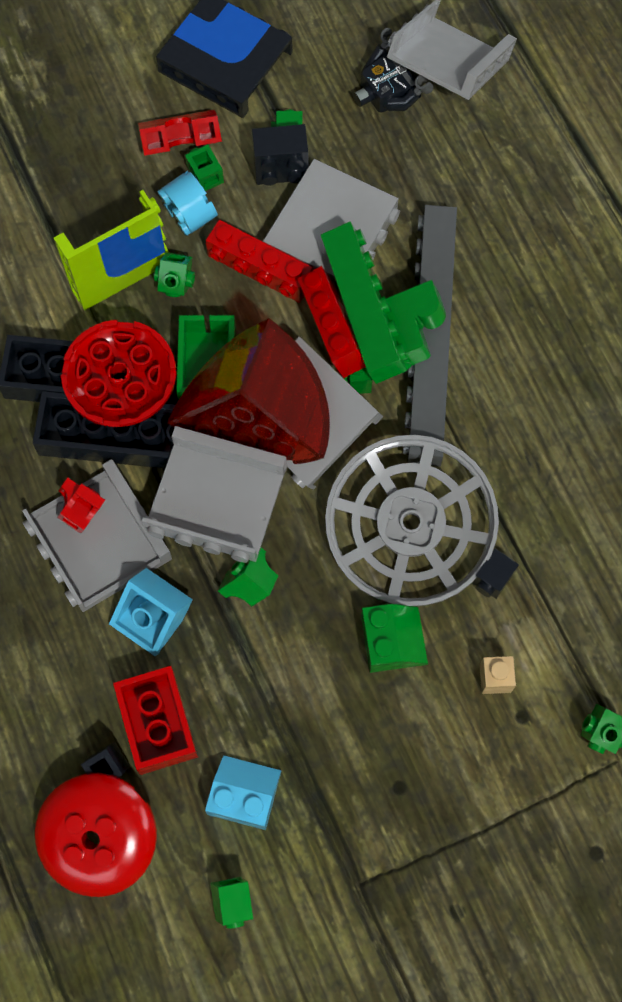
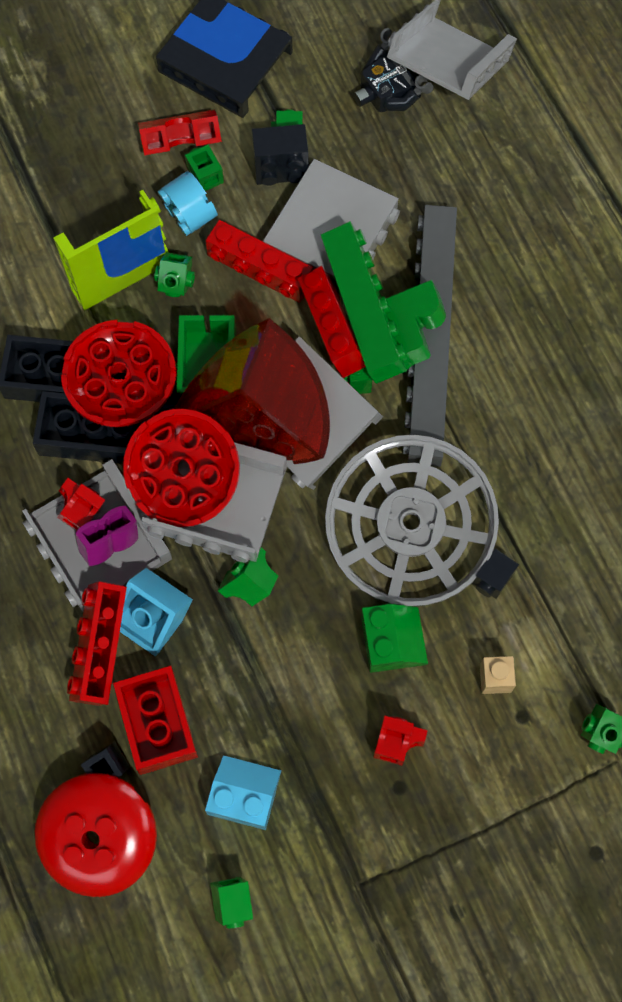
(97, 643): none -> red brick
(110, 534): none -> magenta brick
(153, 471): none -> red brick
(397, 738): none -> red brick

